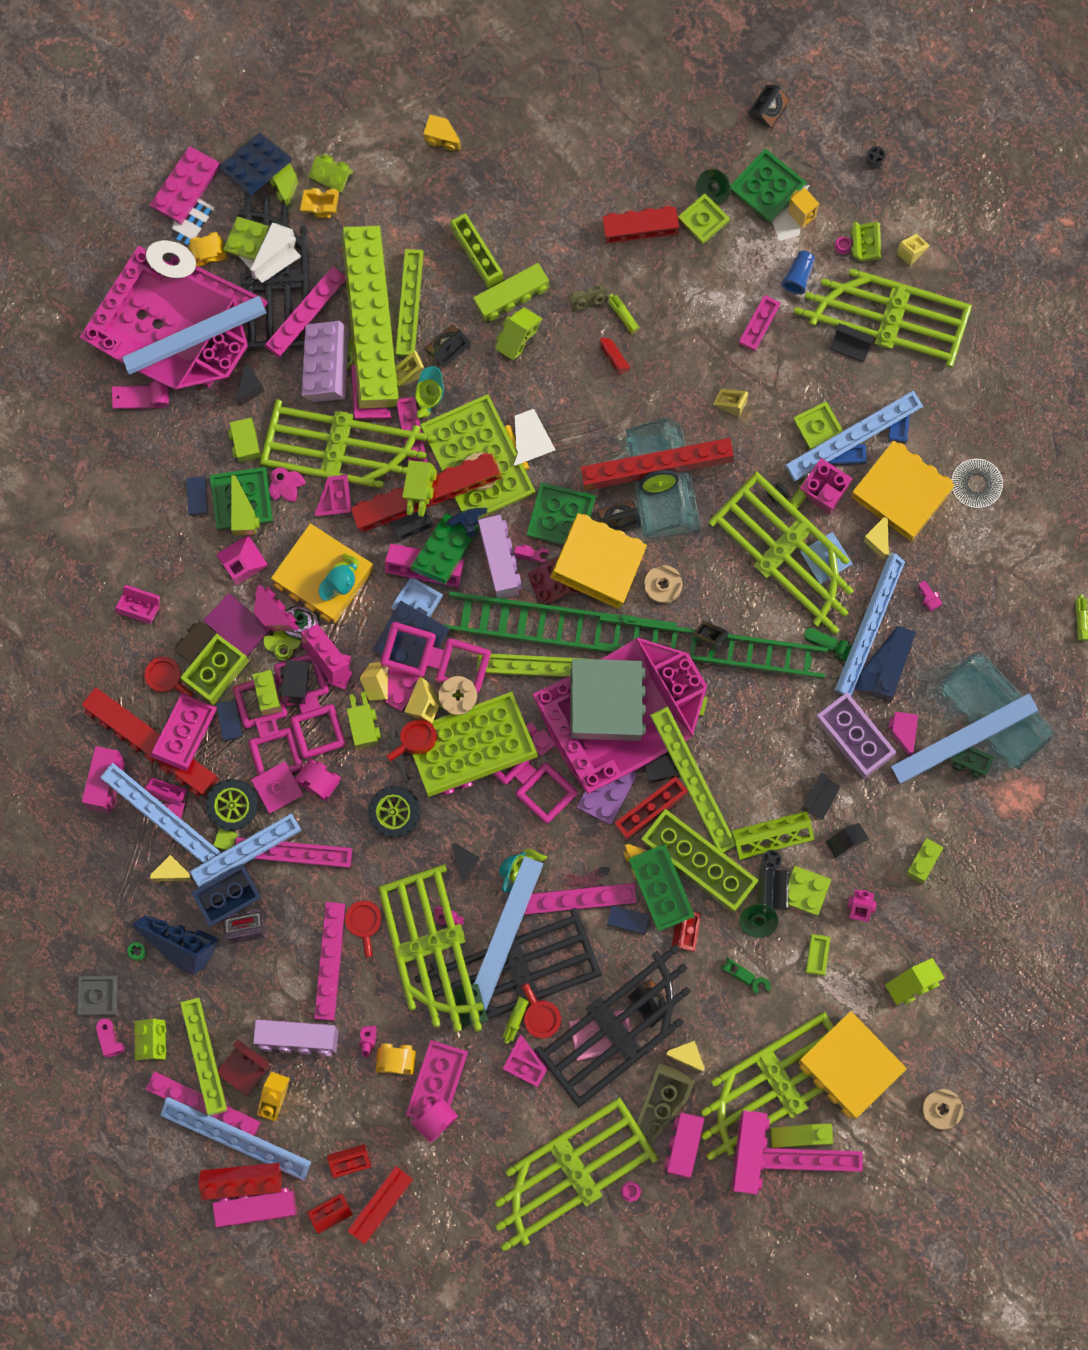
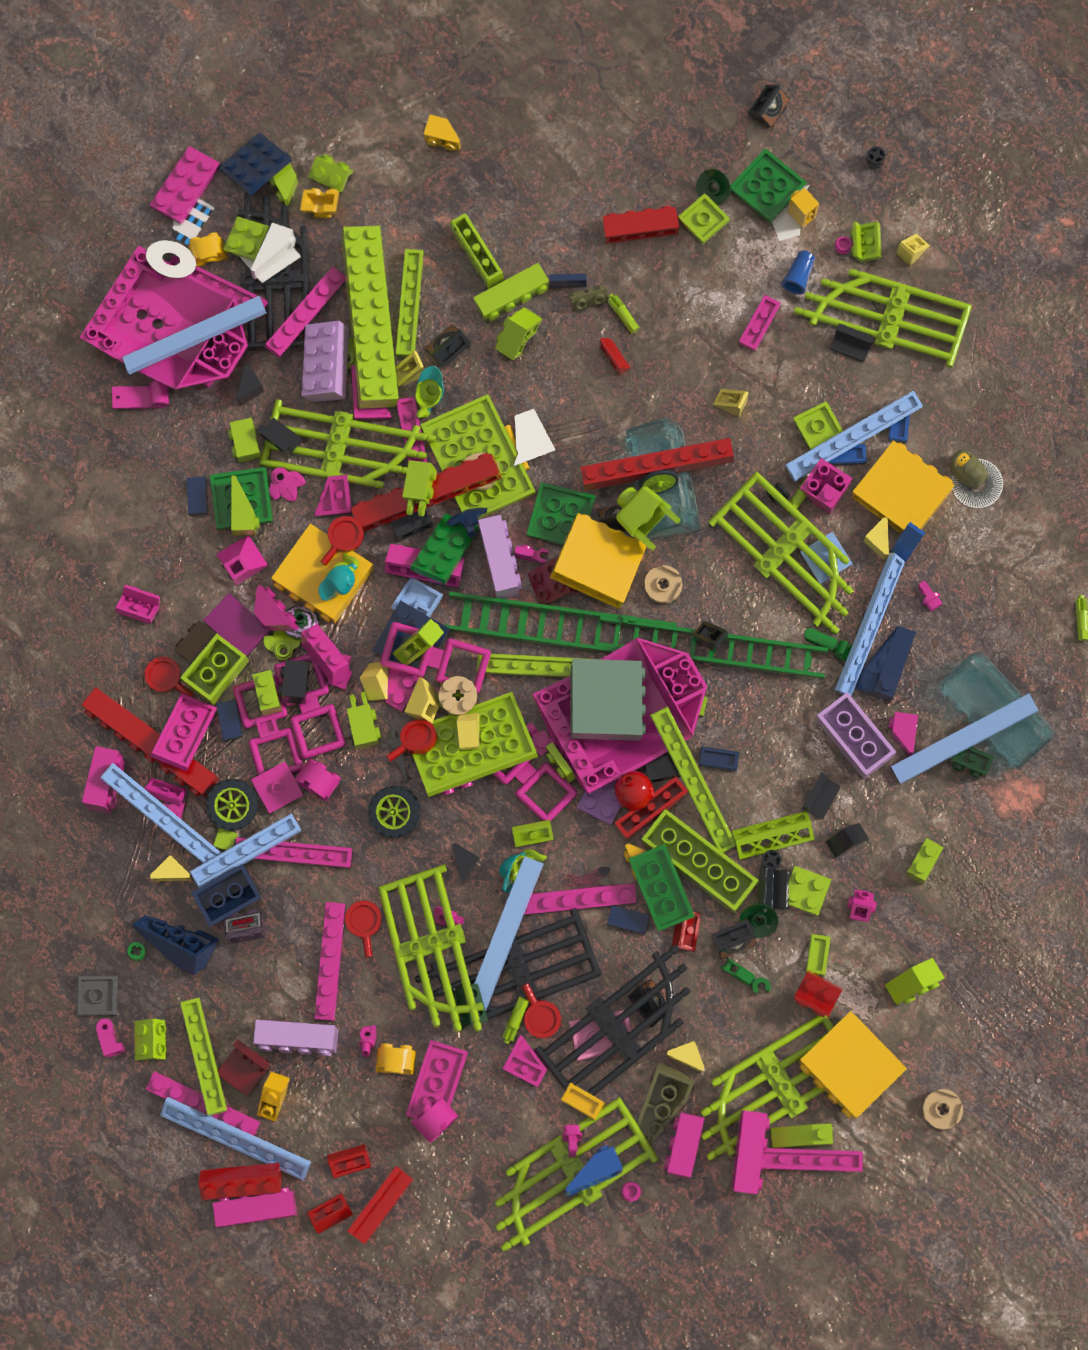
(280, 436): none -> black panel
(344, 535): none -> red piece
(418, 642): none -> lime slope
(468, 731): none -> light yellow slope
(532, 833): none -> lime plate
(563, 768): none -> lime plate
(567, 280): none -> dark blue tile
(572, 1136): none -> dark pink piece
(582, 1101): none -> yellow tile
(600, 1168): none -> blue slope
(633, 790): none -> red cylinder
(642, 512): none -> lime piece
(718, 759): none -> dark blue tile
(734, 939): none -> black panel
(817, 994): none -> red bracket
(908, 541): none -> blue tile
(968, 469): none -> olive piece

